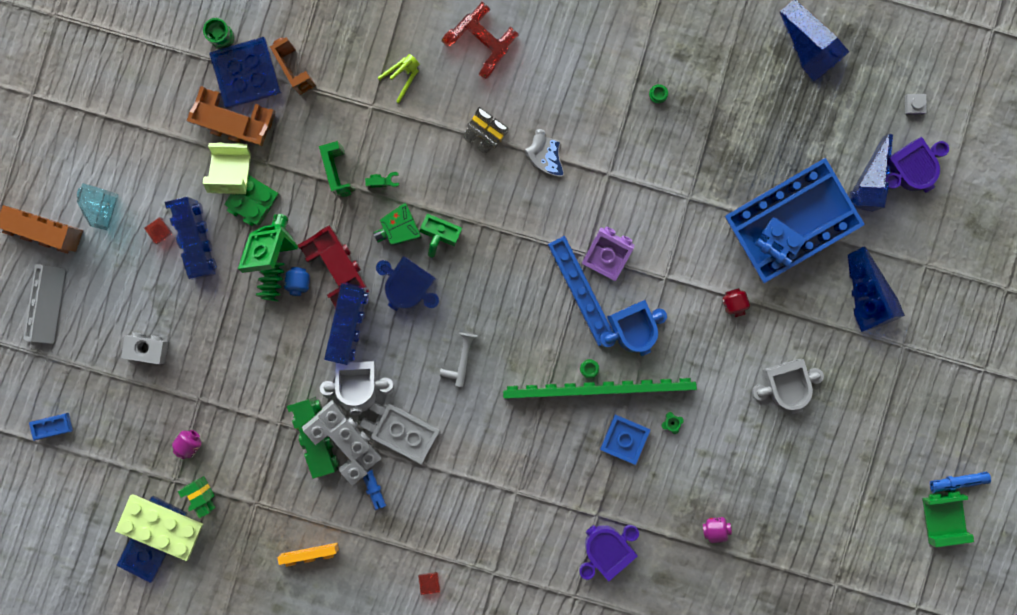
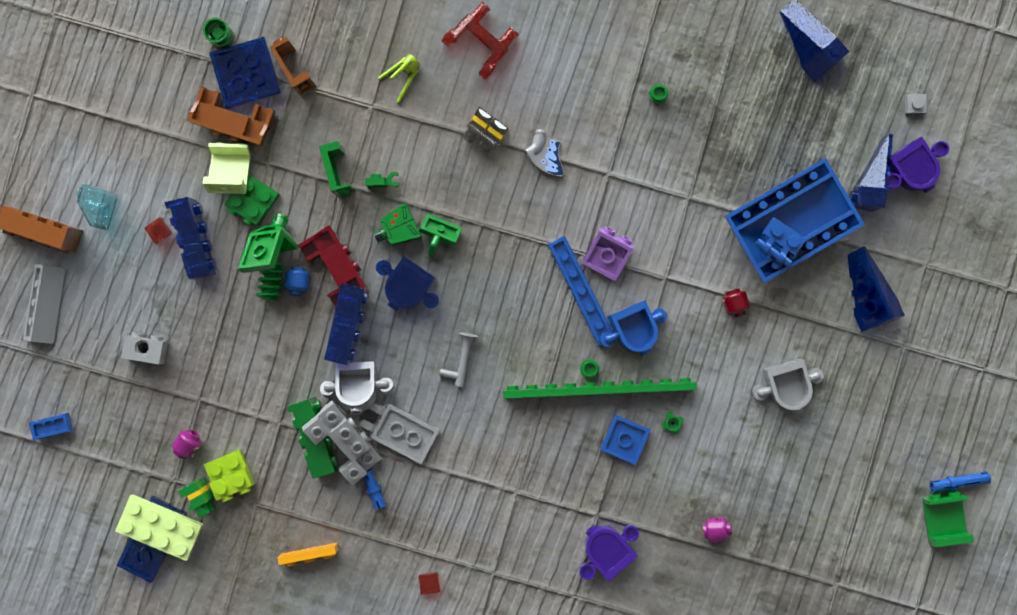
(229, 475): none -> lime plate

